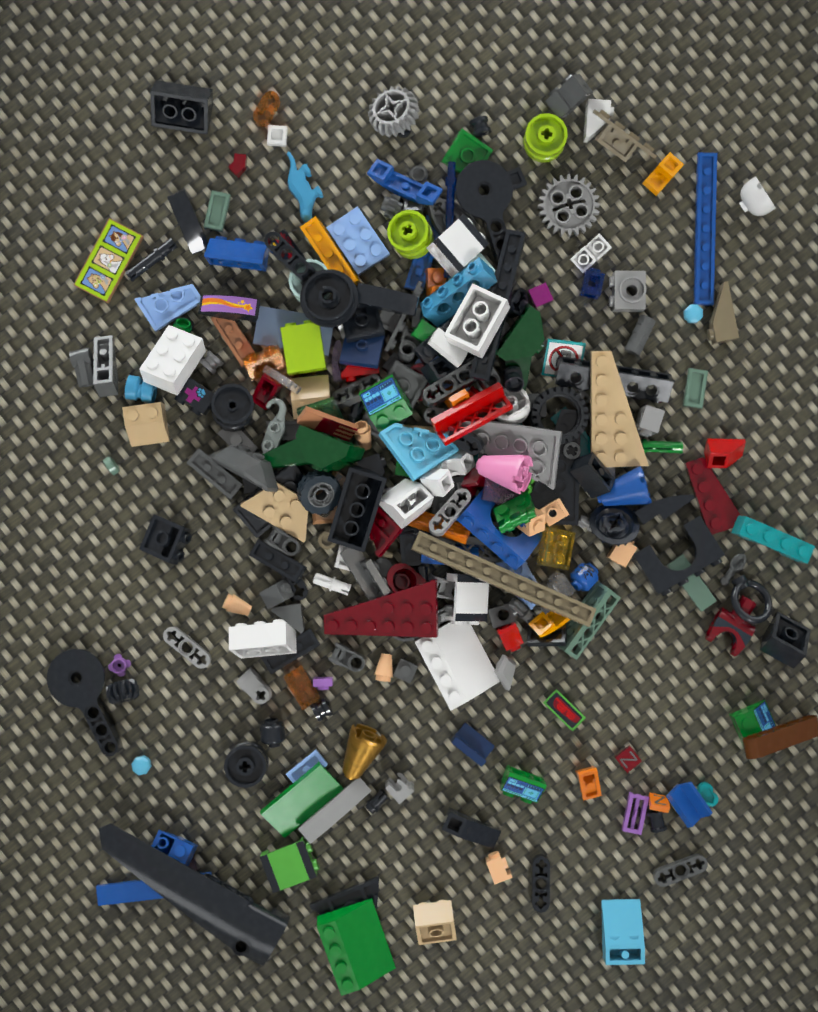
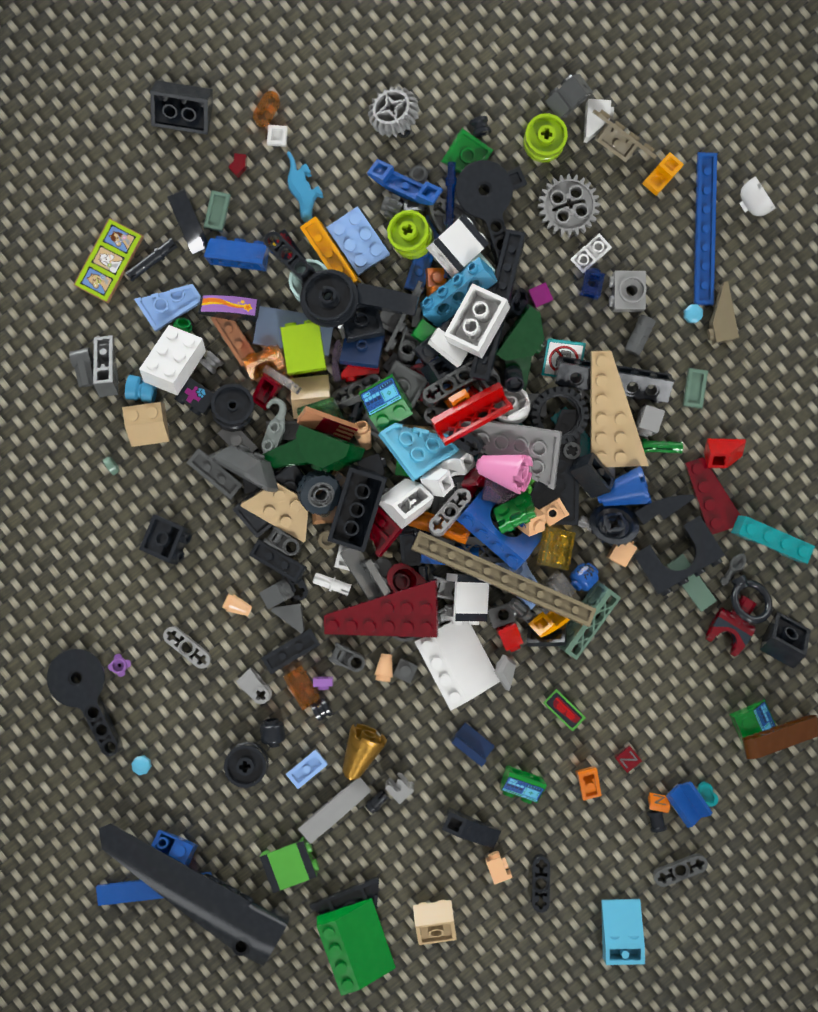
(122, 691): black gear -> none
(262, 639): white brick -> none
(301, 800): tile -> none
(642, 814): medium lavender tile -> none

